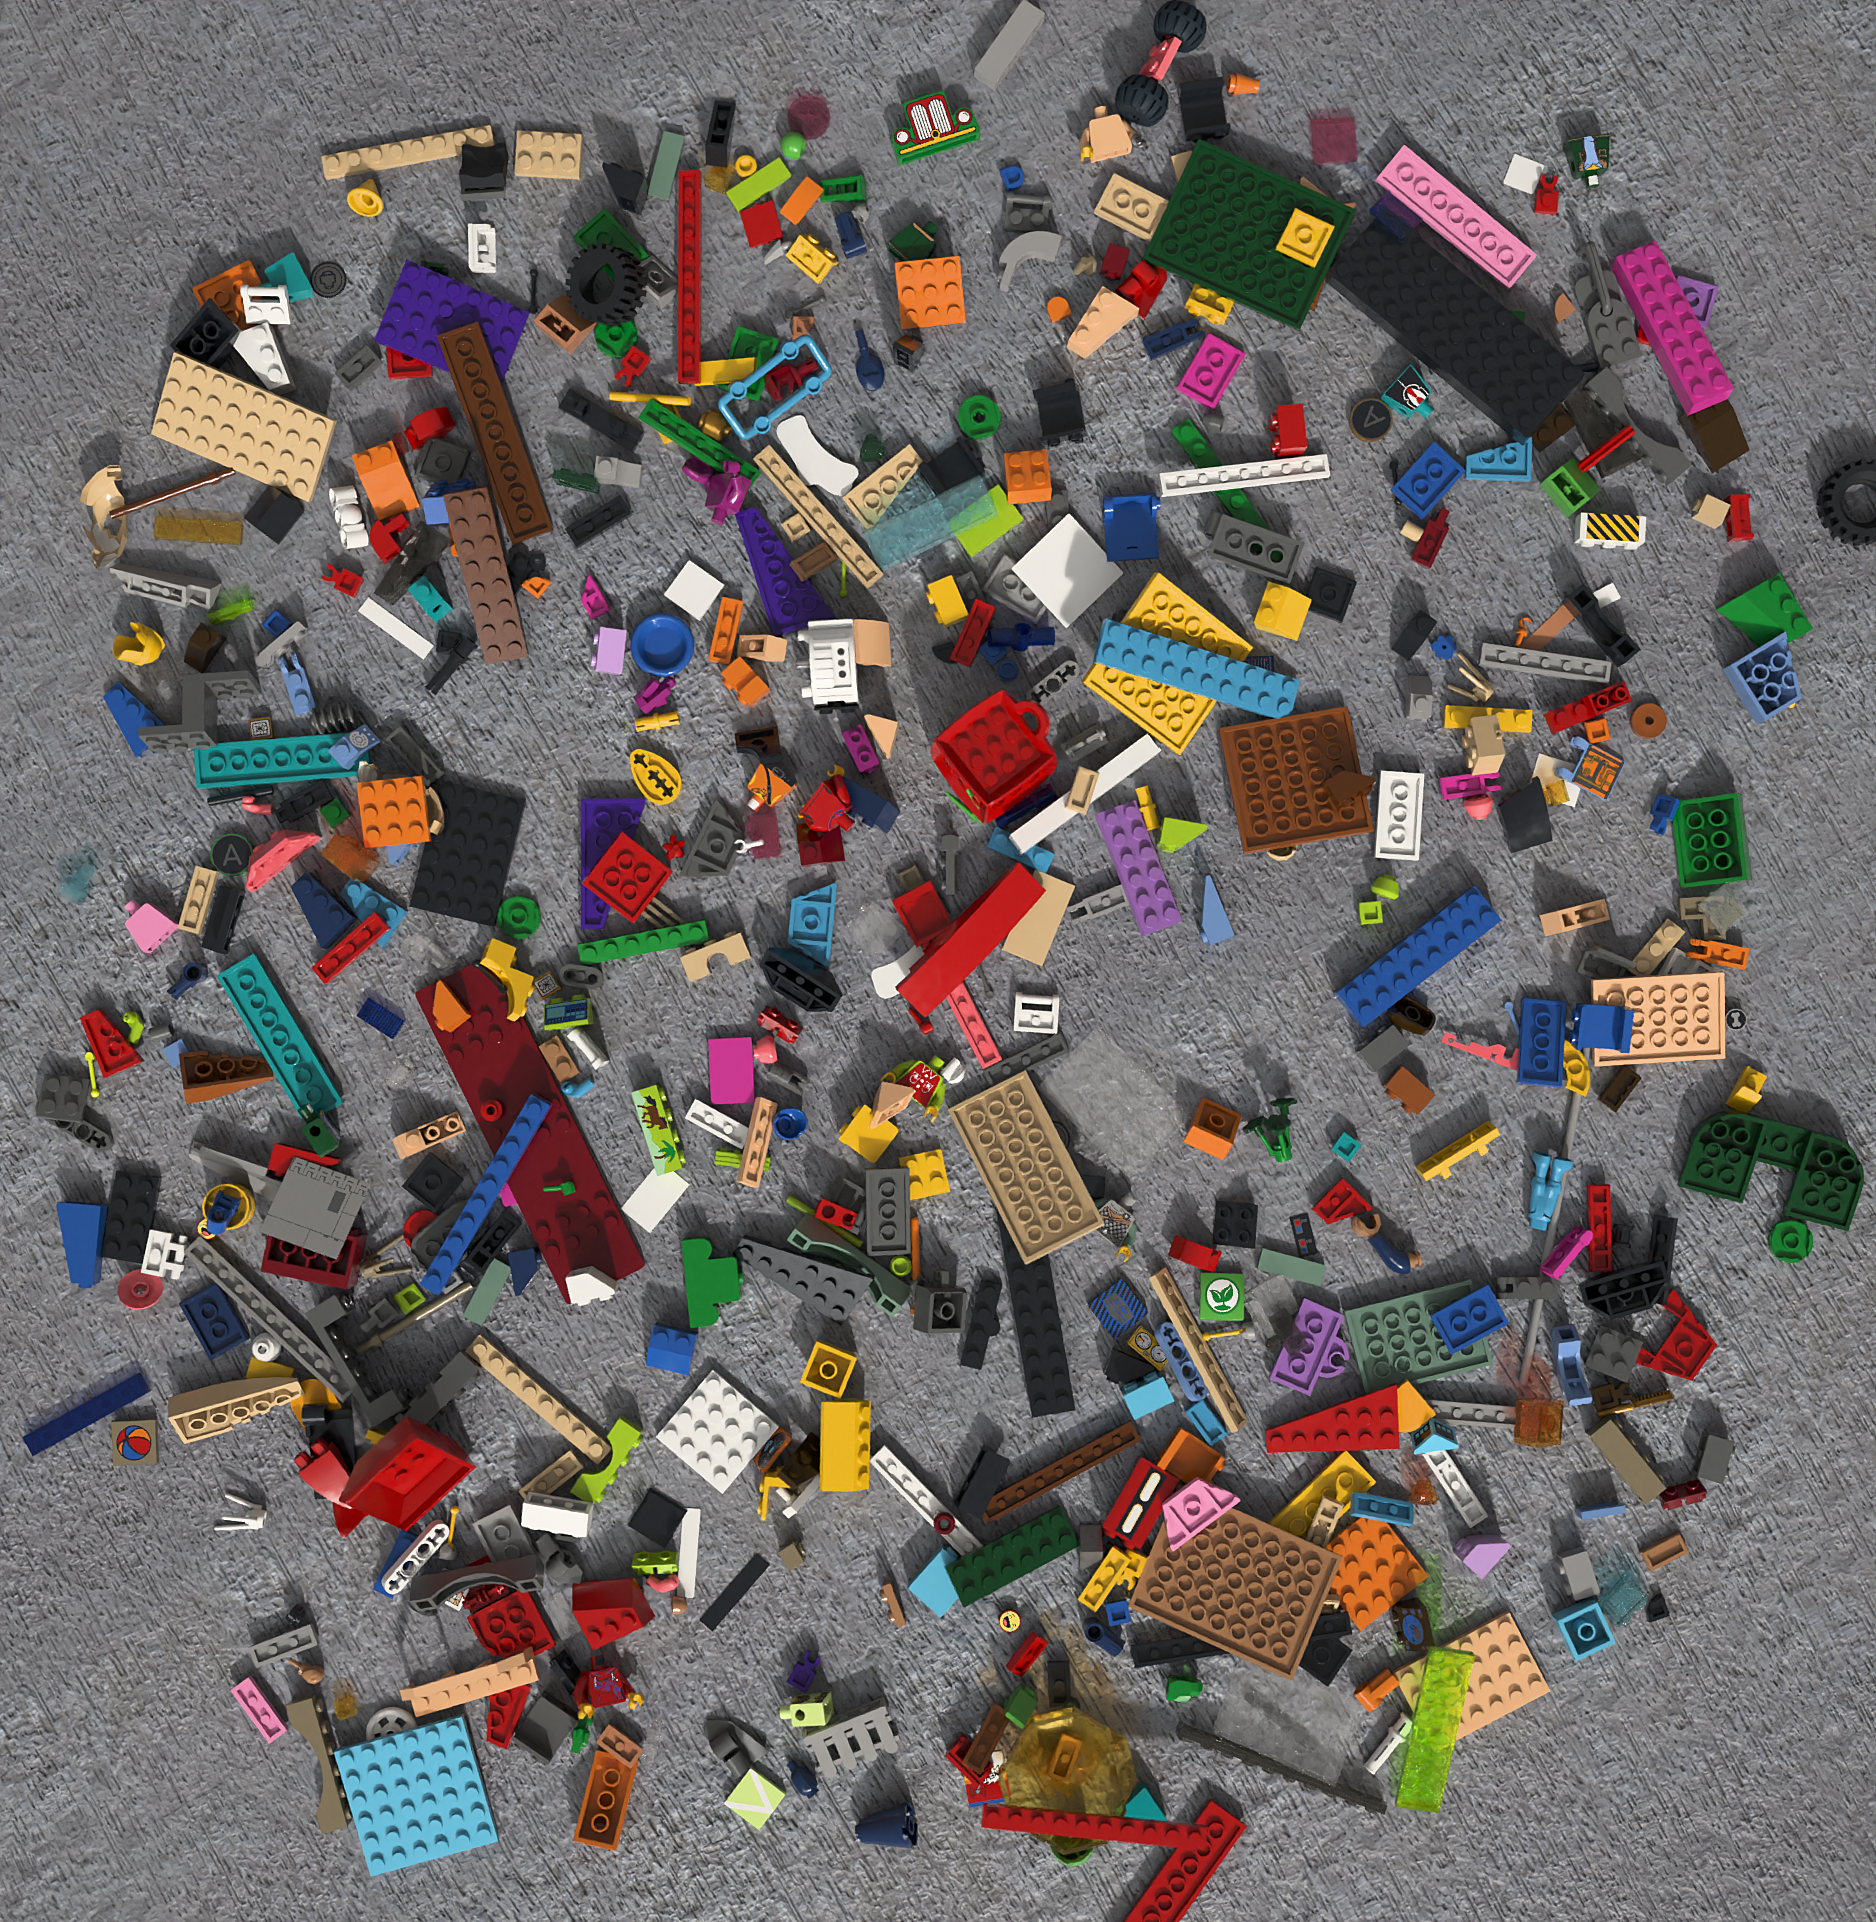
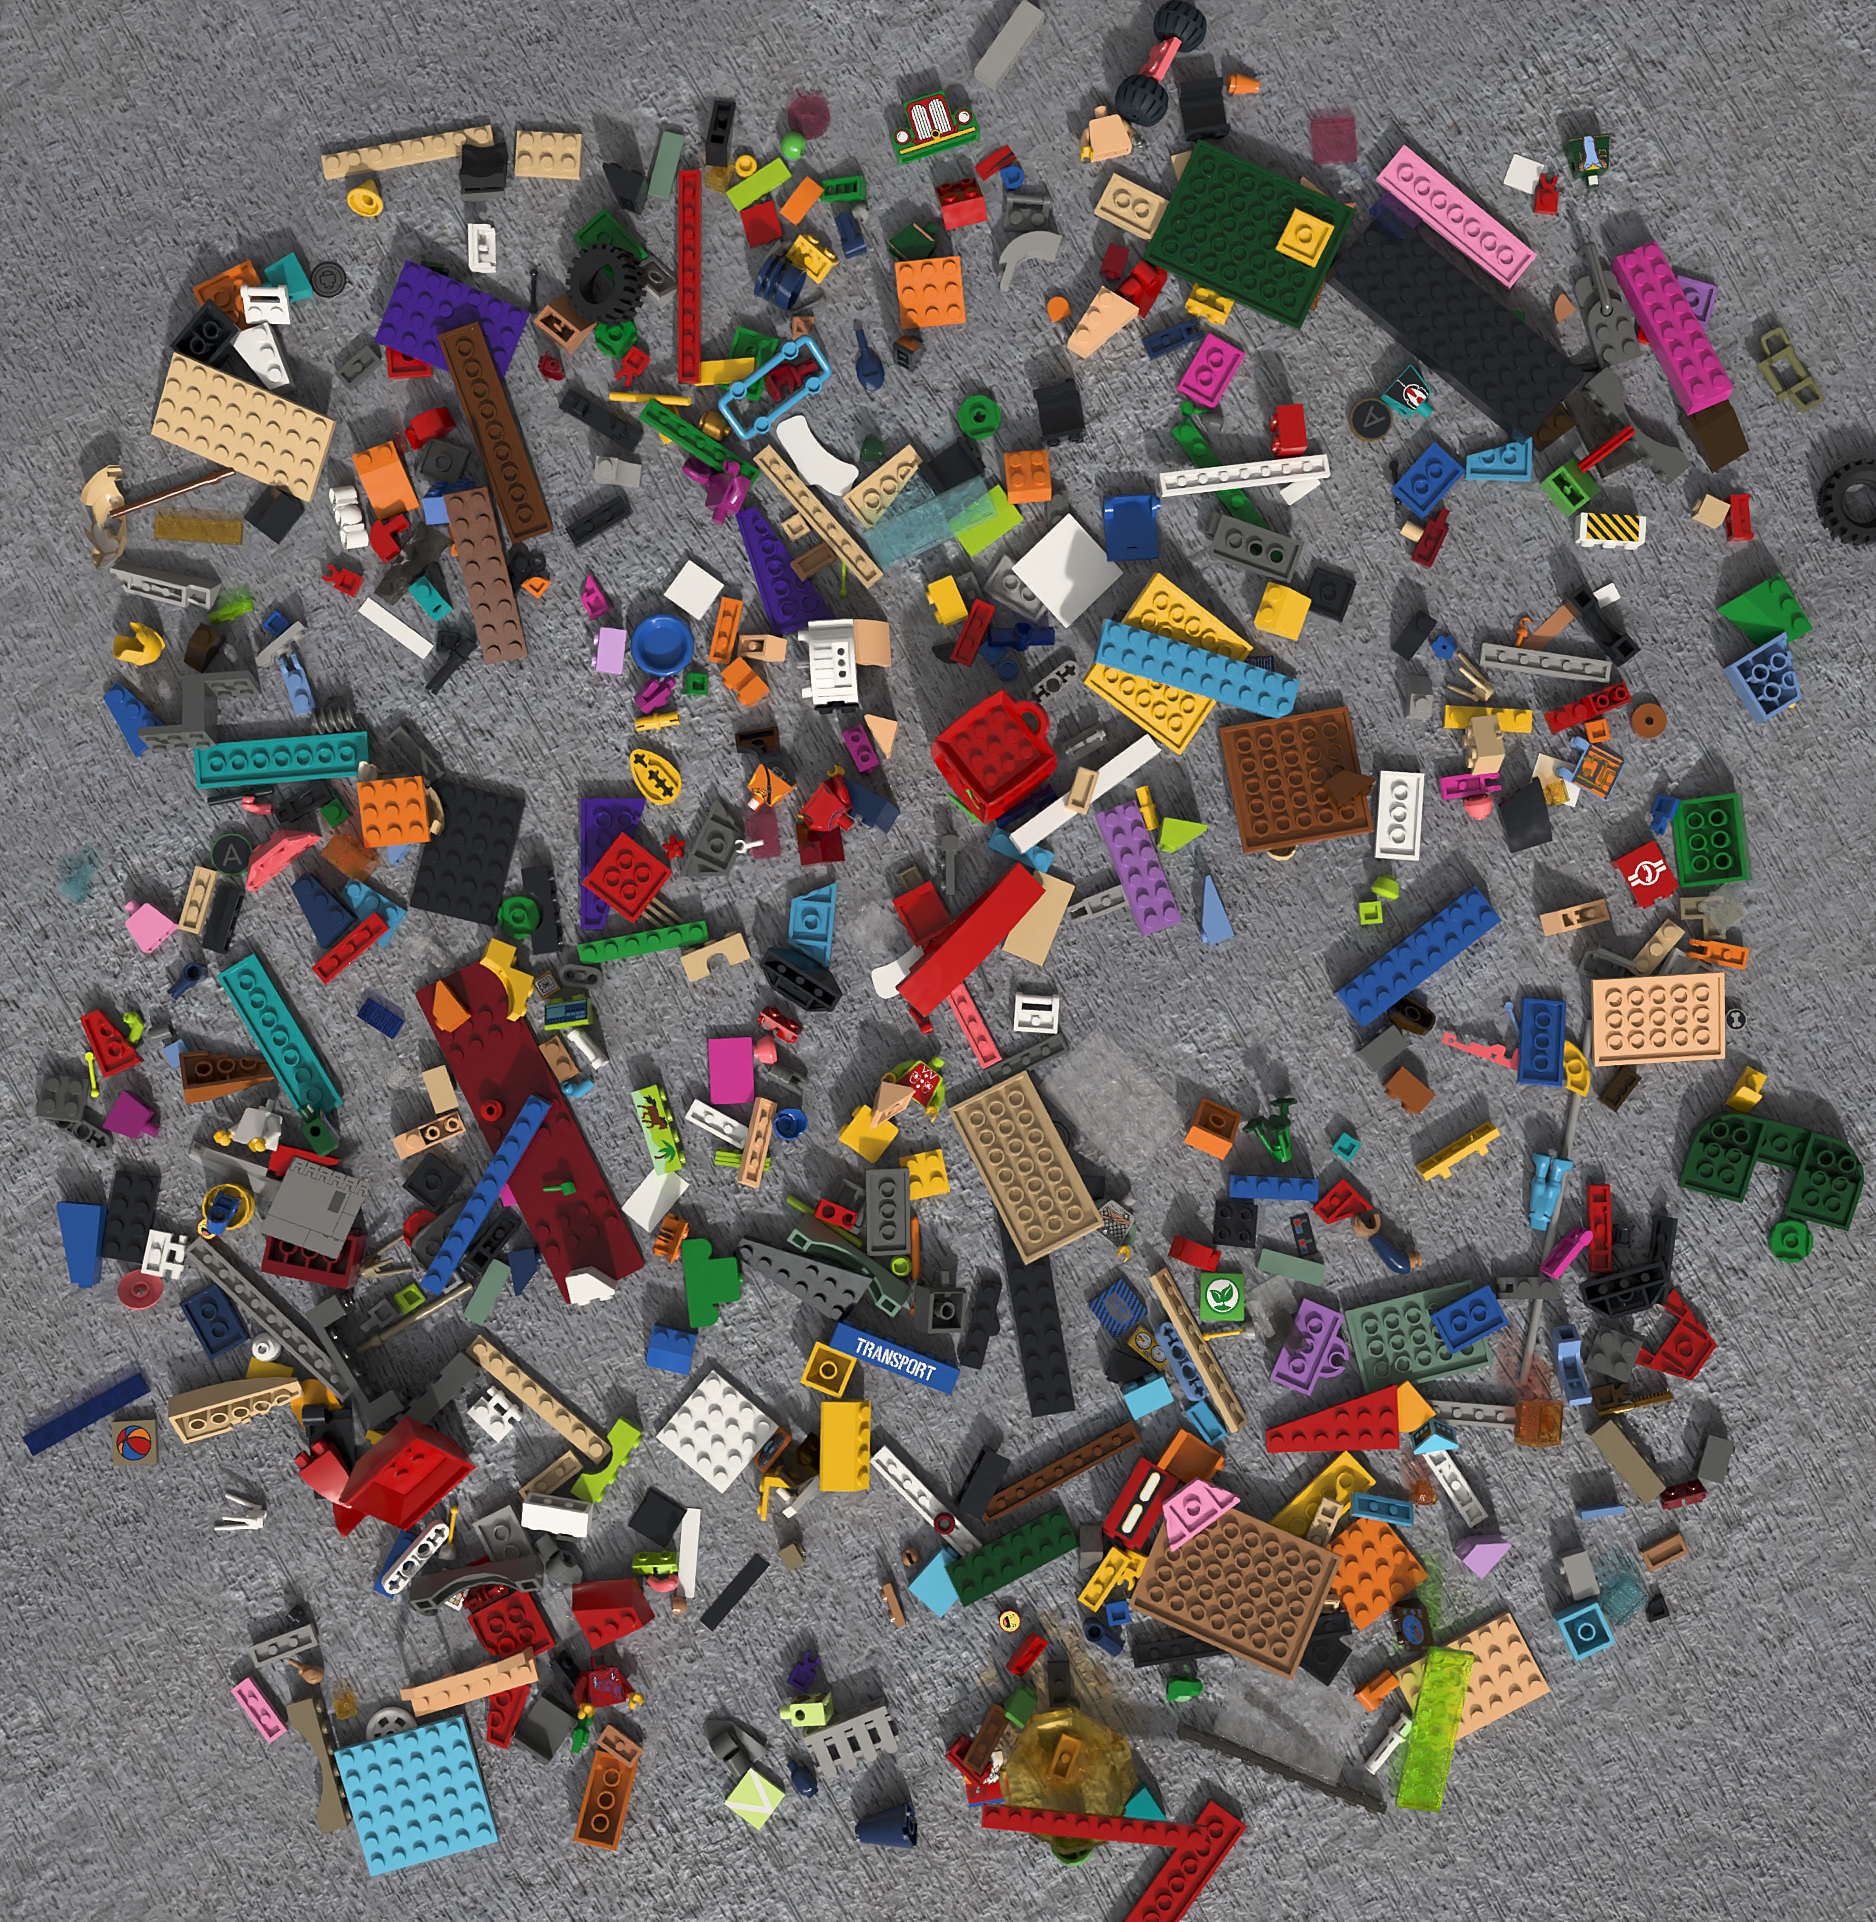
(132, 1117): none -> magenta torso
(256, 1129): none -> white torso
(261, 728): tile -> none
(354, 746): medium blue slope -> none
(440, 1089): none -> tan hinge
(491, 1418): none -> white plate
(501, 987): black hinge -> none
(547, 937): none -> black arch
(550, 368): none -> dark red hinge
(580, 482): clear green plate -> none
(679, 1231): none -> orange hinge
(696, 684): none -> green slope
(776, 280): none -> dark blue wheel
(894, 1356): none -> blue brick
(914, 1554): none -> medium nougat hinge
(953, 1071): white plate -> none
(961, 203): none -> red slope
(995, 162): none -> red sticker
(1086, 264): dark tan plate -> none
(1188, 410): none -> green hand
(1272, 1187): none -> blue brick
(1298, 490): none -> white sticker
(1602, 1027): blue panel -> none
(1646, 874): none -> red panel
(1789, 353): none -> olive bar

